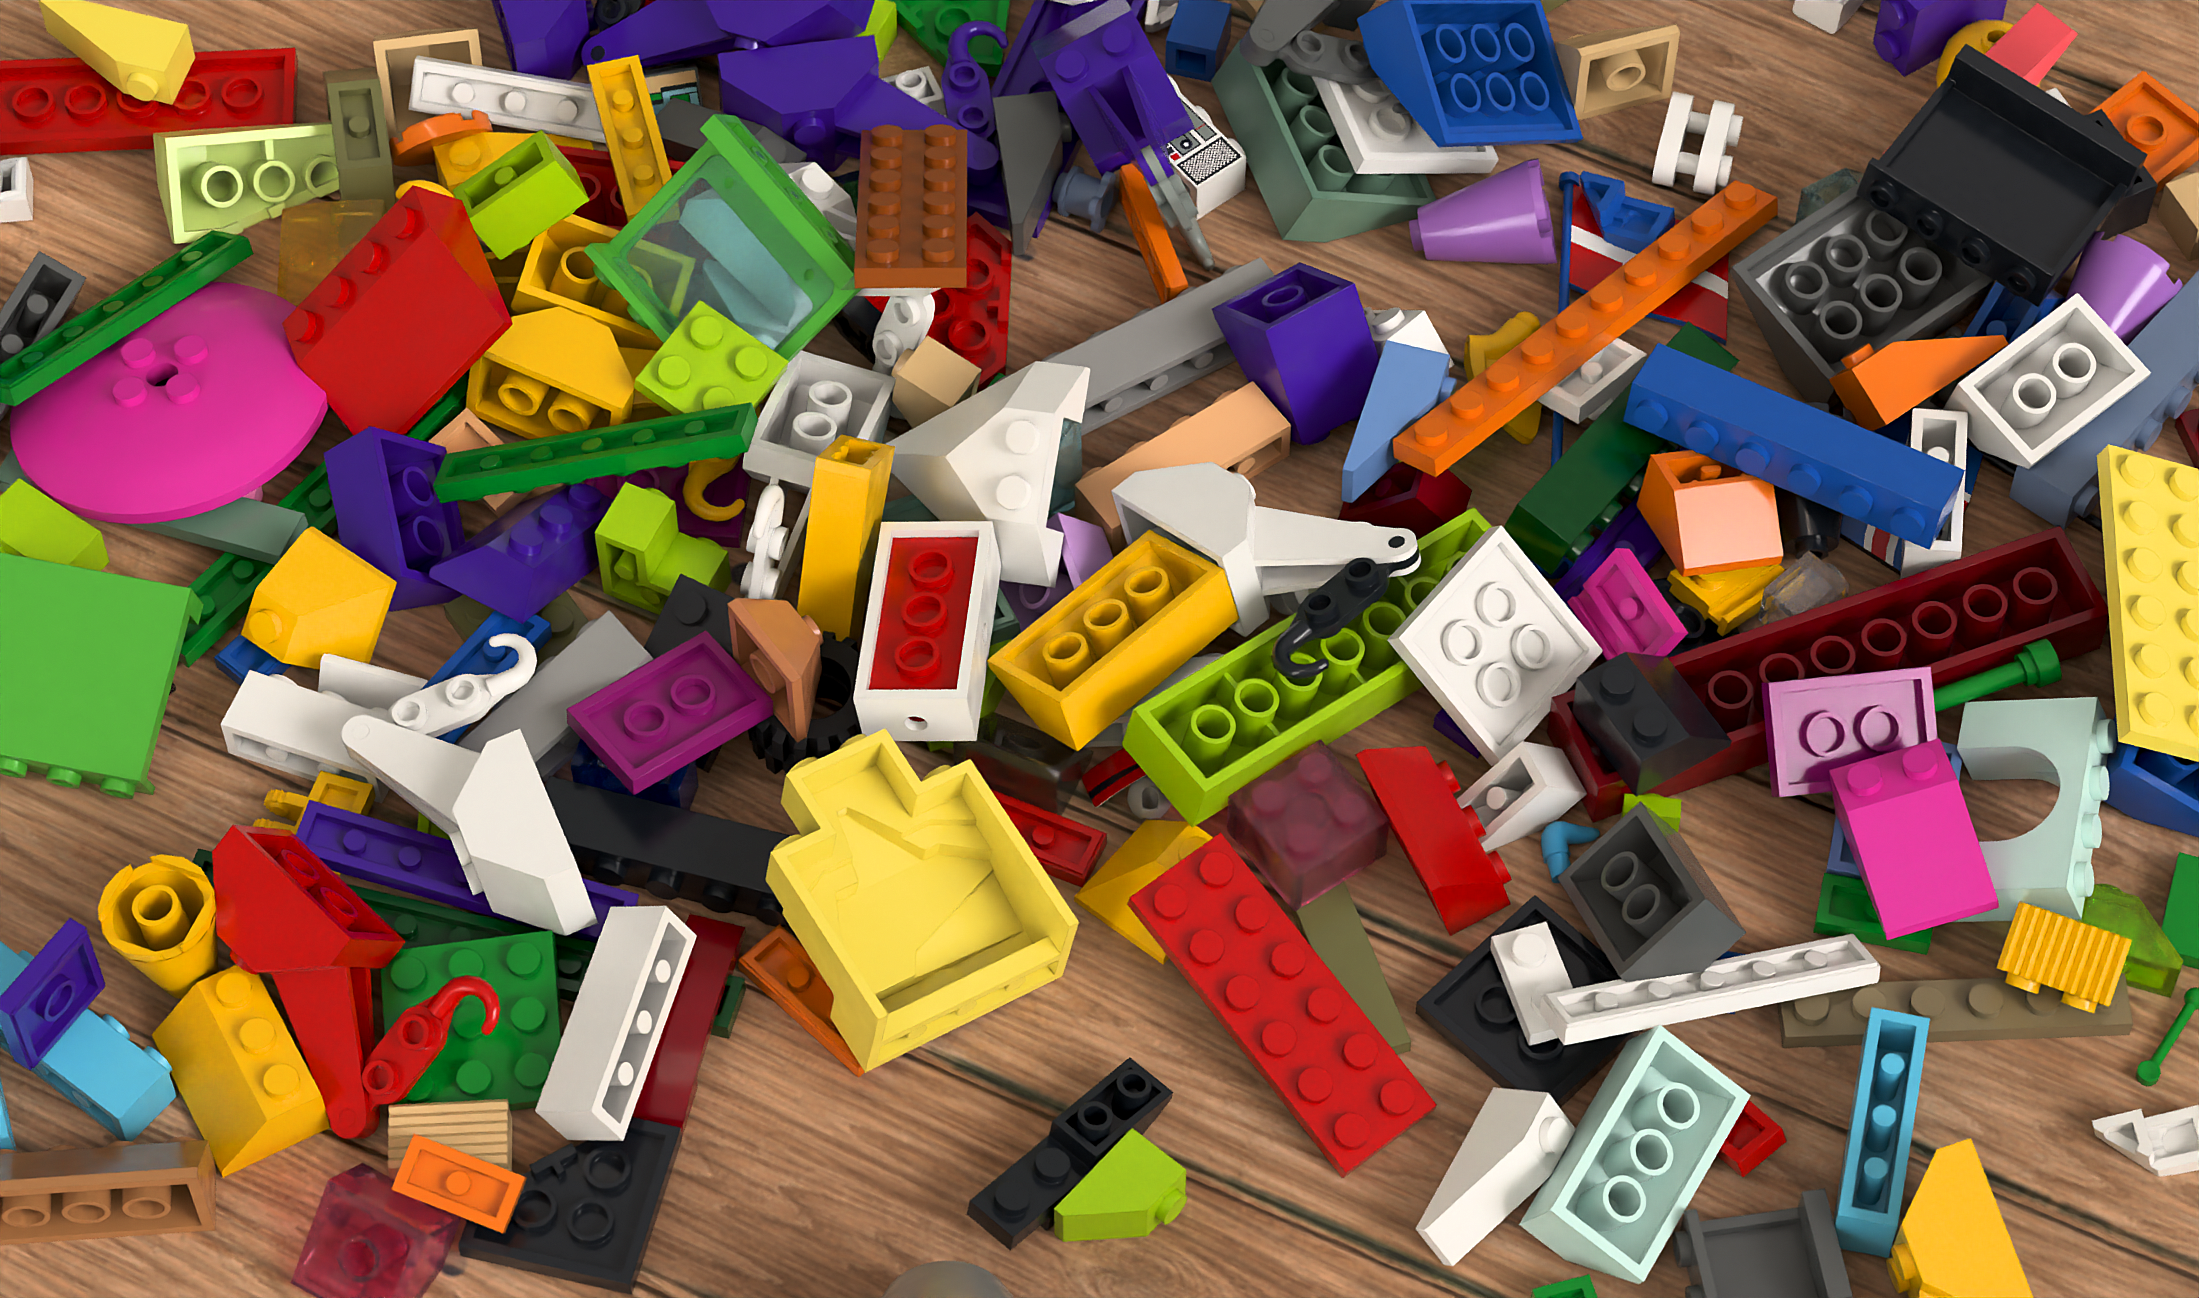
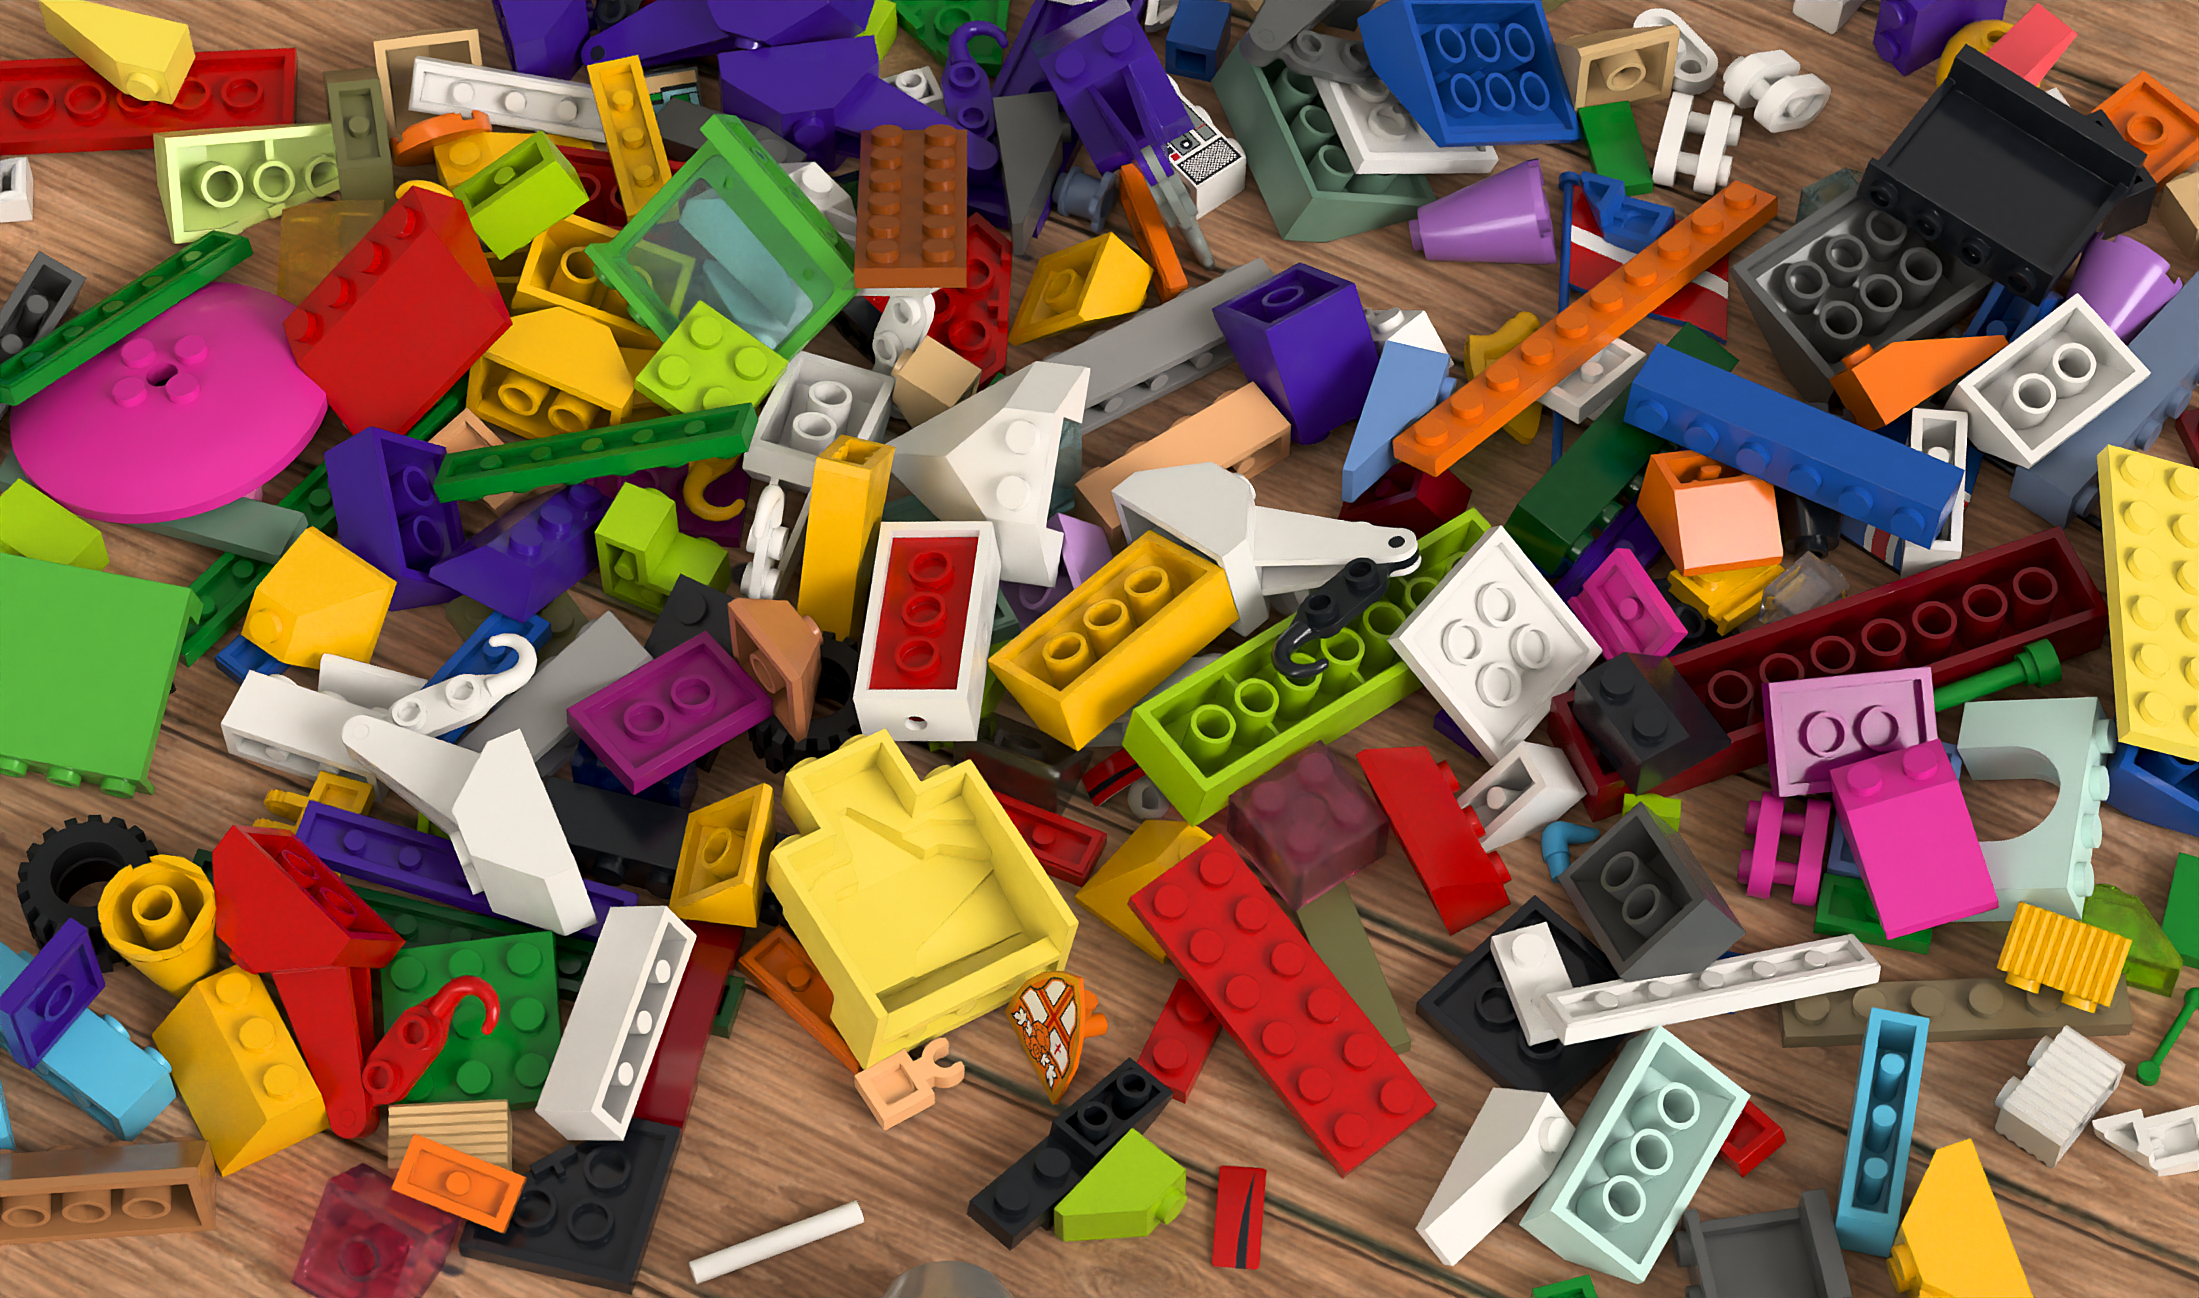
(69, 862): none -> black tyre
(726, 859): none -> yellow slope
(776, 1242): none -> white bar
(902, 1087): none -> light nougat plate
(1051, 1022): none -> shield
(1081, 289): none -> yellow slope
(1180, 1041): none -> red plate
(1239, 1217): none -> red sticker
(1615, 145): none -> green tile
(1692, 53): none -> white plate
(1759, 866): none -> dark pink brick
(1776, 90): none -> white brick
(2058, 1095): none -> white brick

